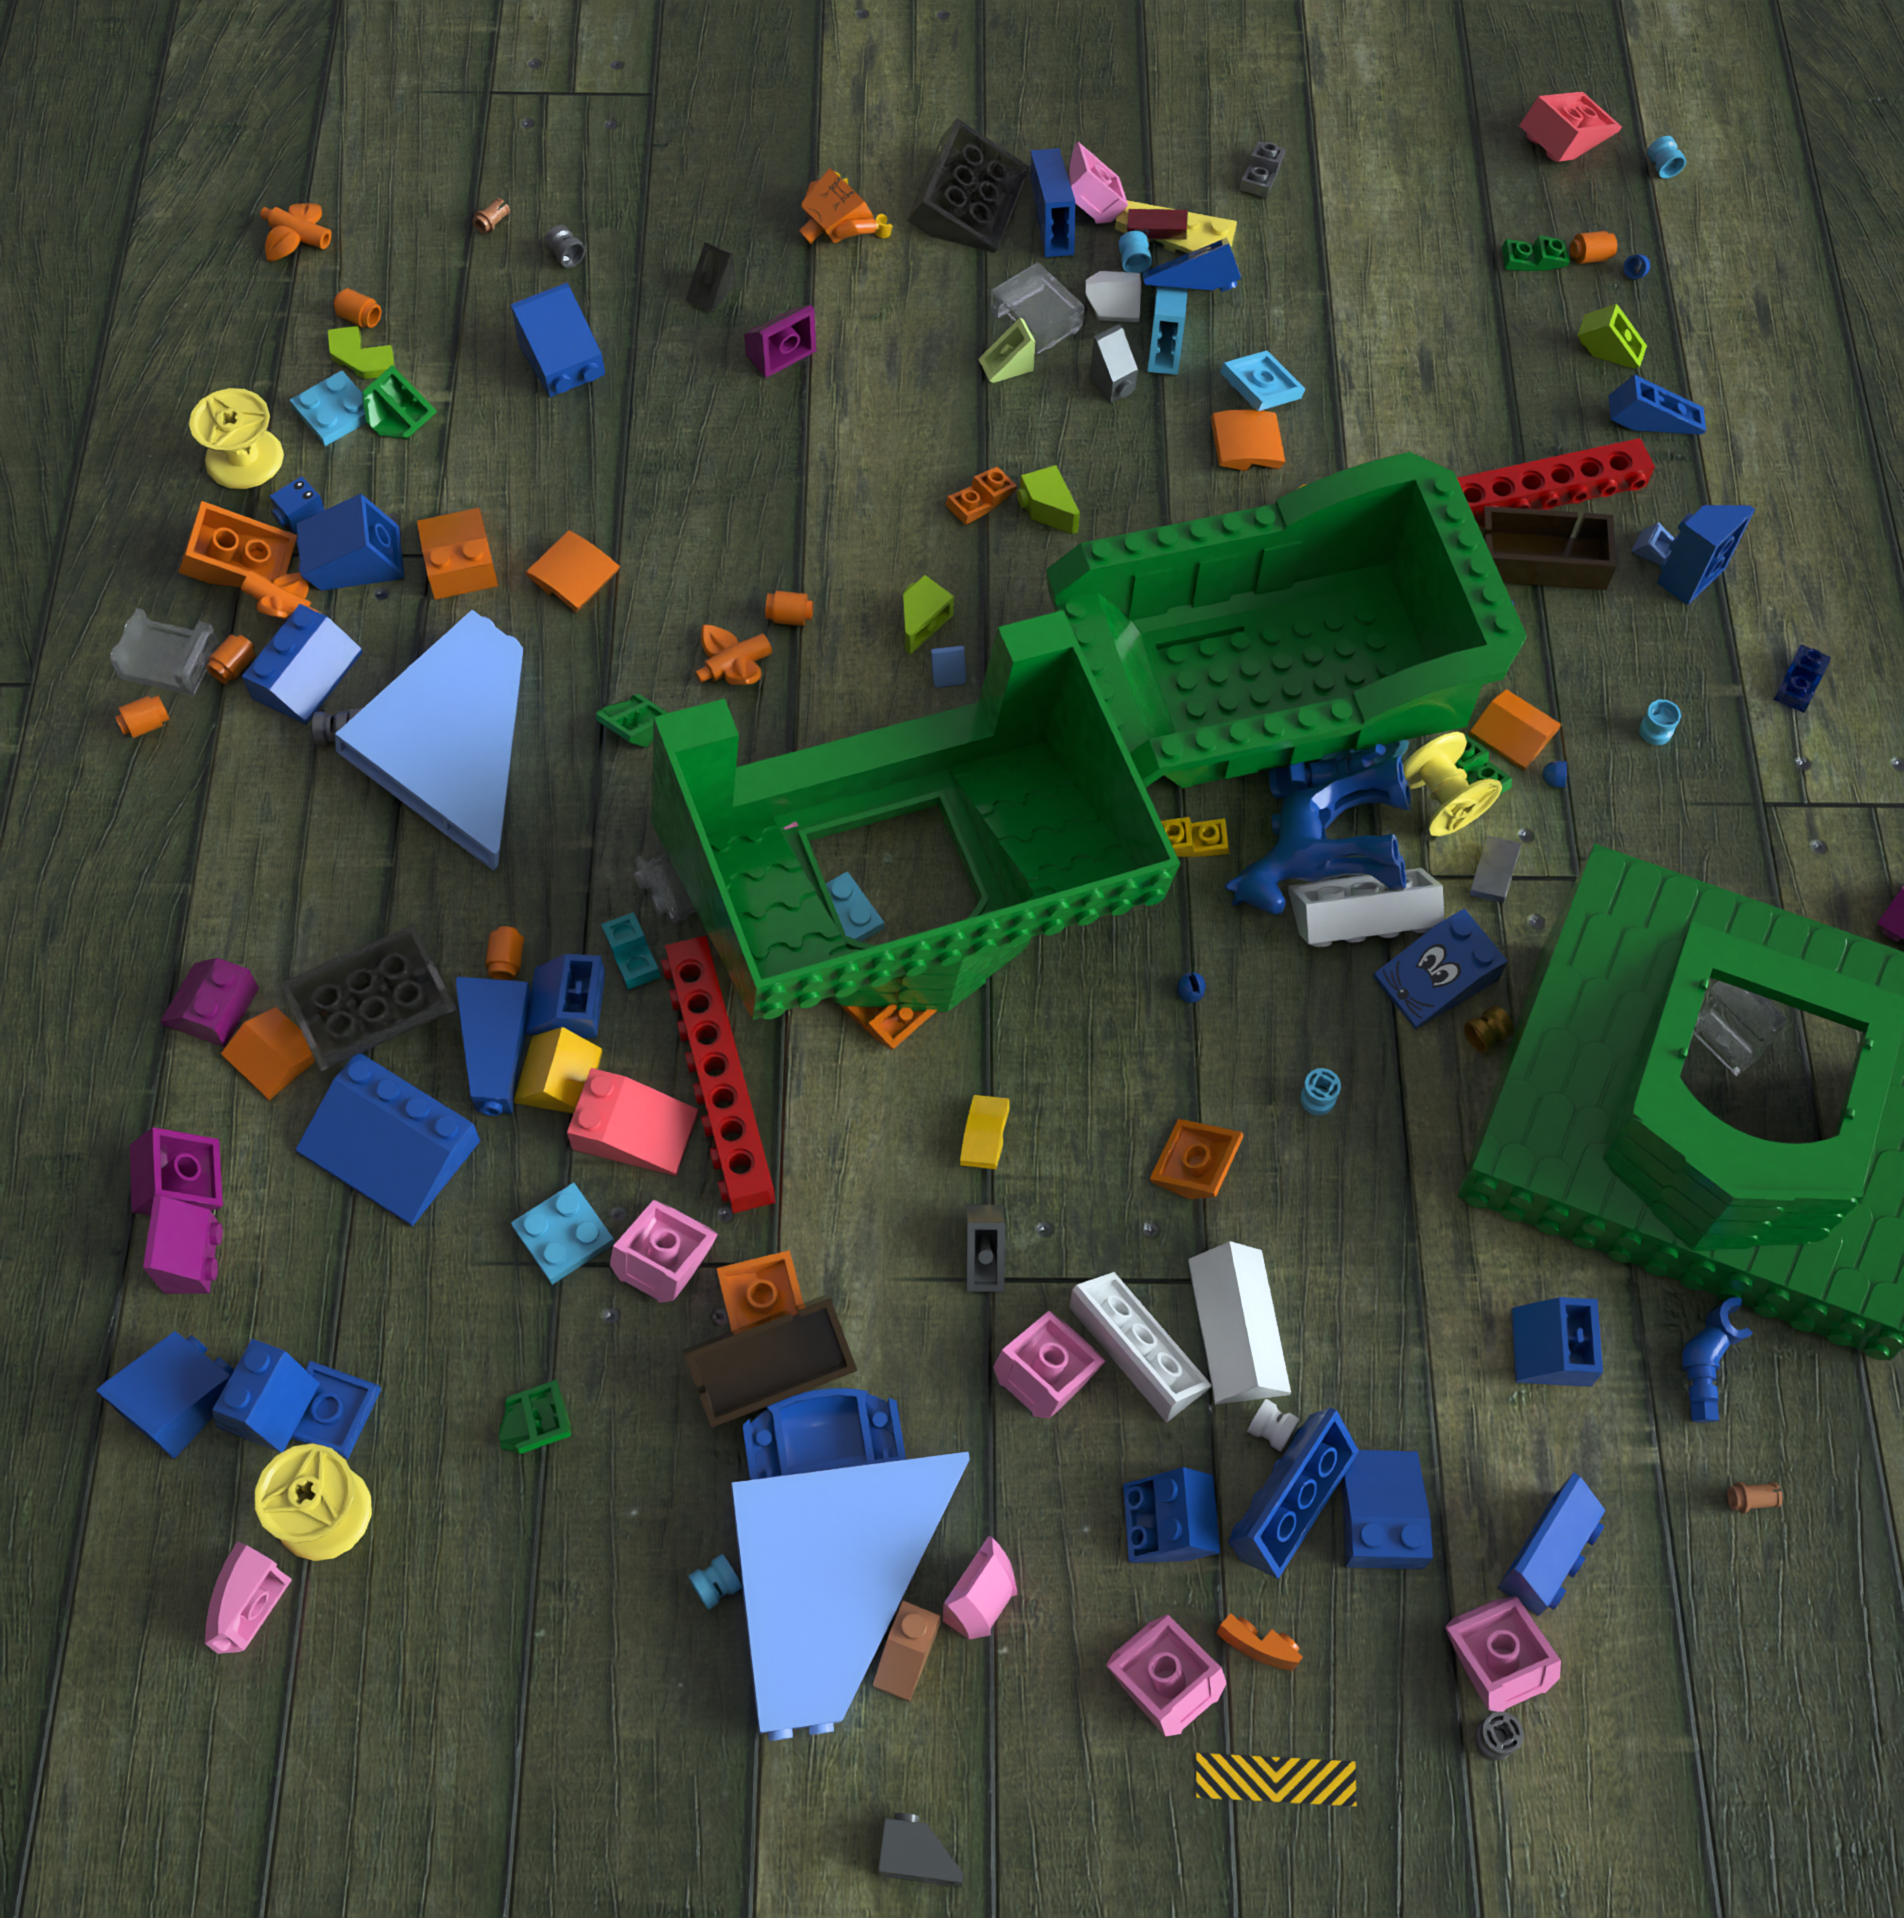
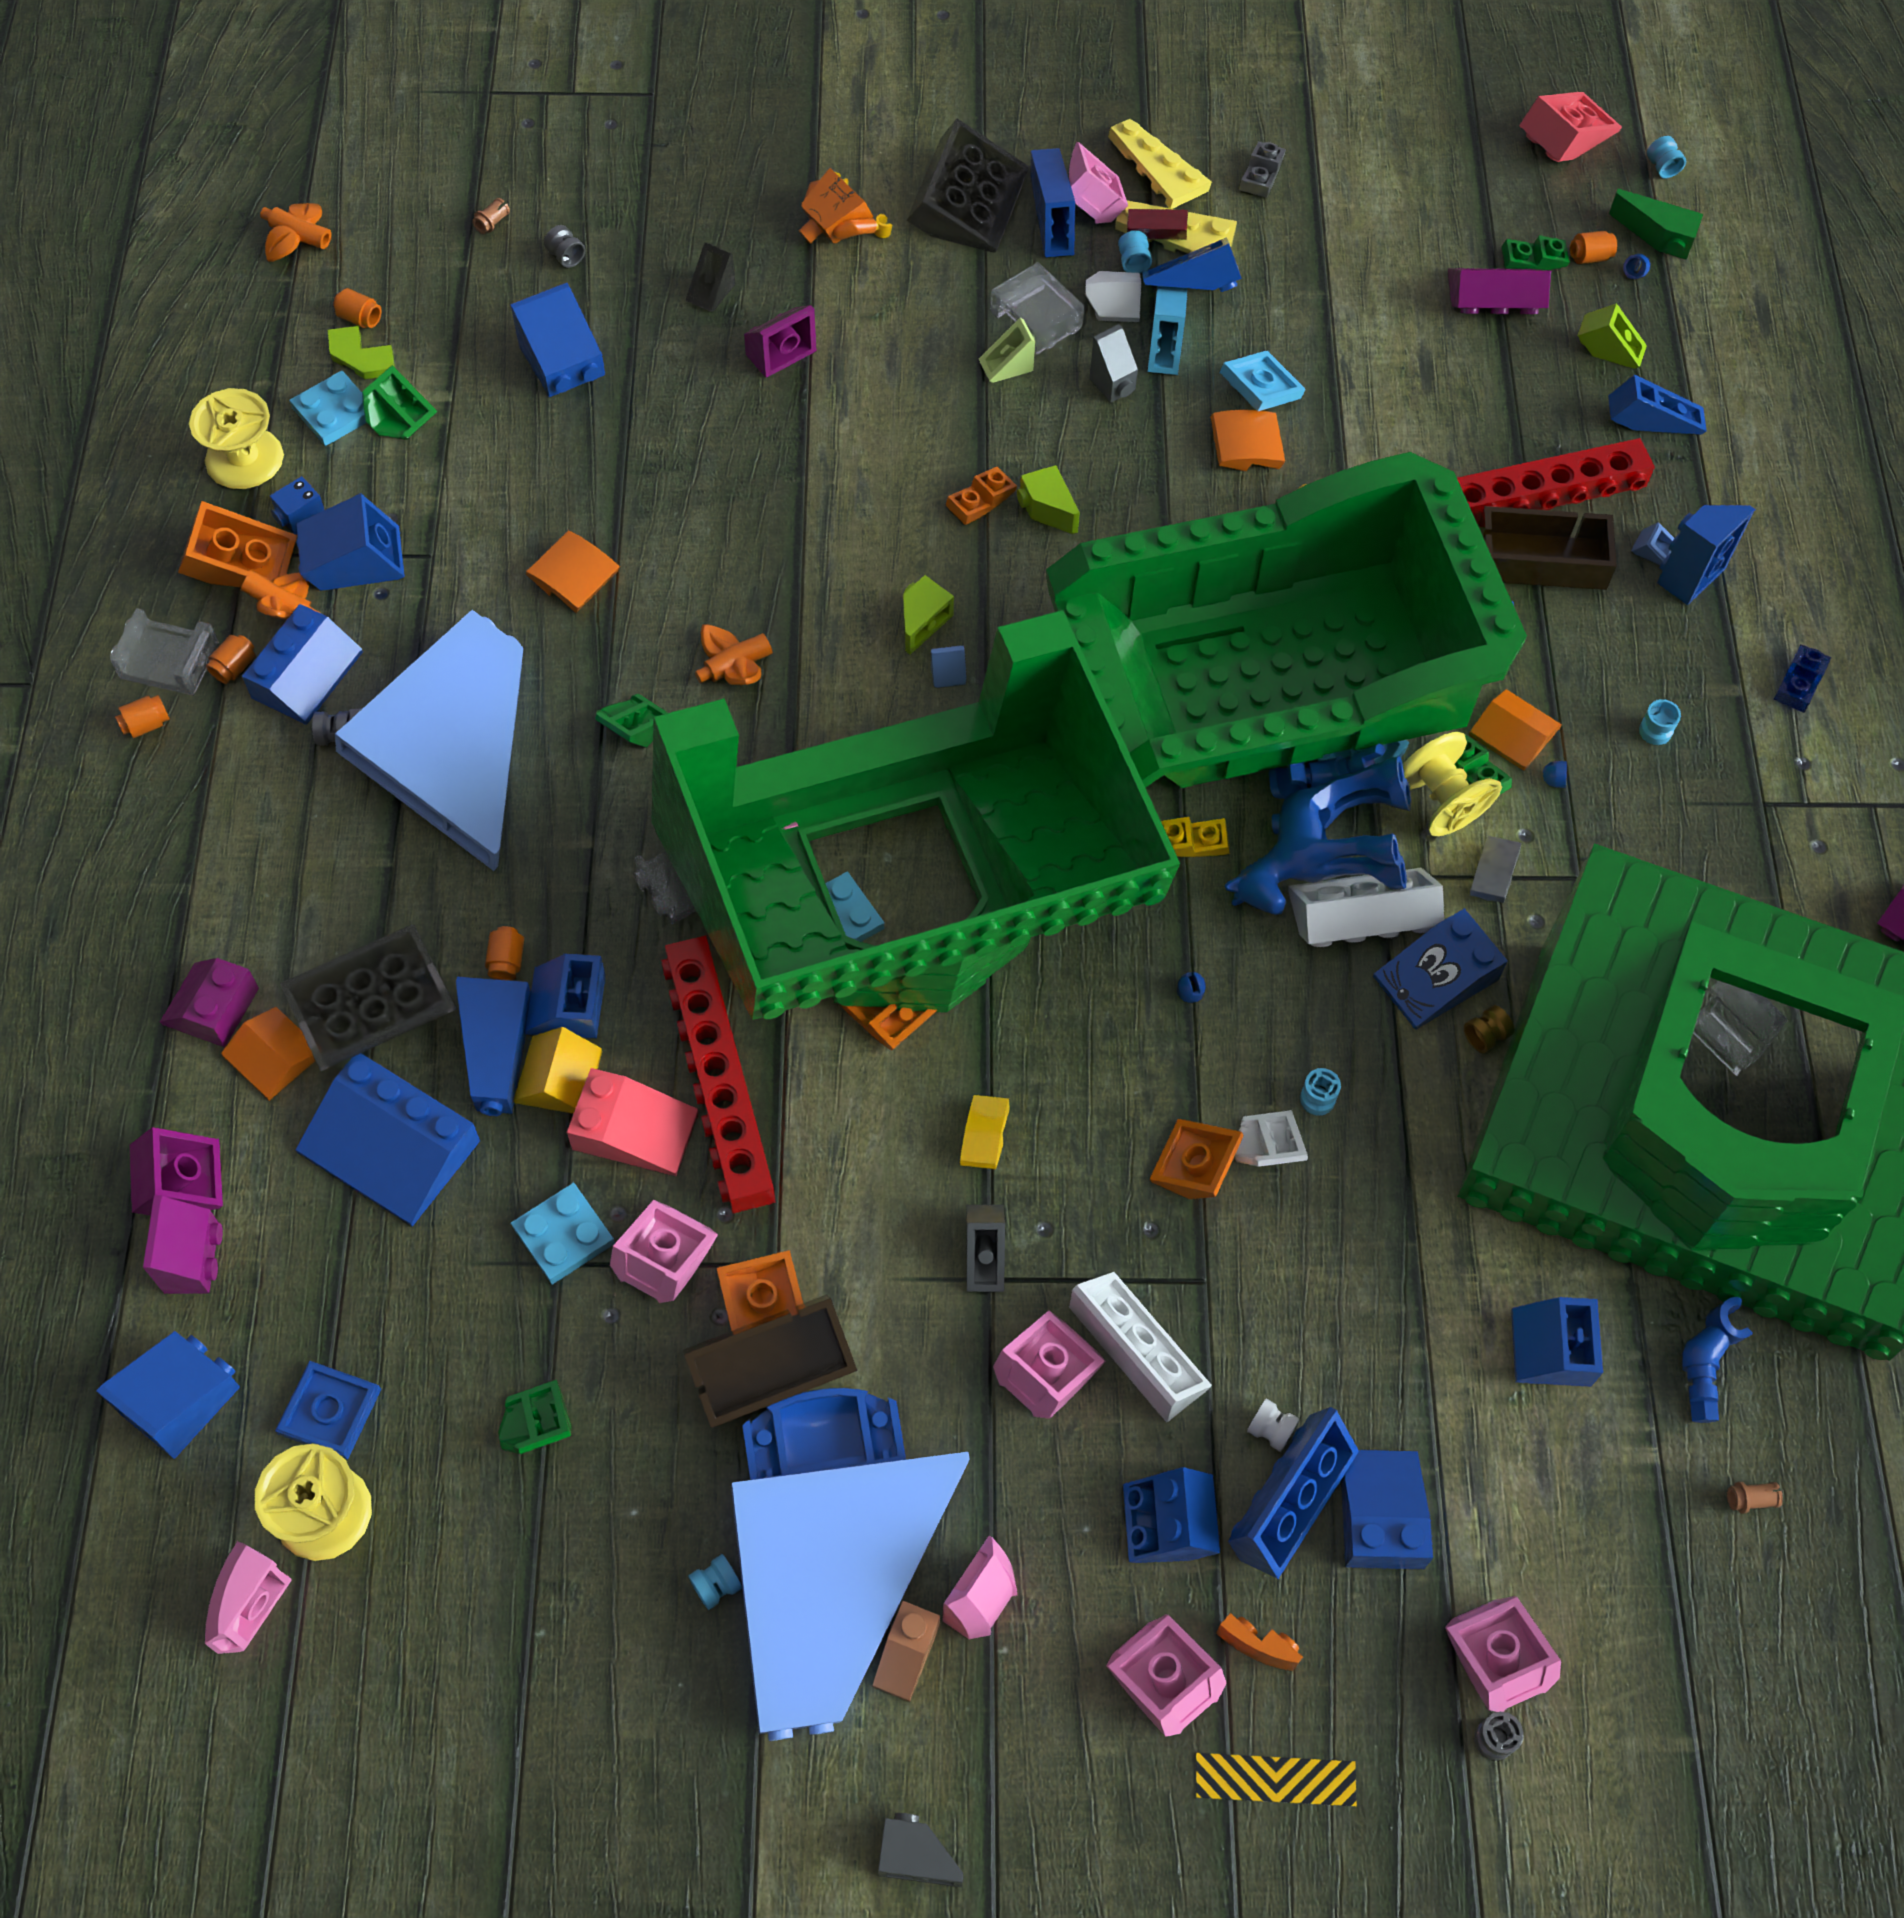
(265, 1397): blue slope -> none
(457, 553): orange slope -> none
(630, 950): teal slope -> none
(788, 608): orange brick -> none
(1165, 169): none -> light yellow wing
(1238, 1324): white slope -> none
(1270, 1140): none -> white slope
(1499, 289): none -> magenta slope
(1554, 1547): slope -> none
(1658, 223): none -> green slope

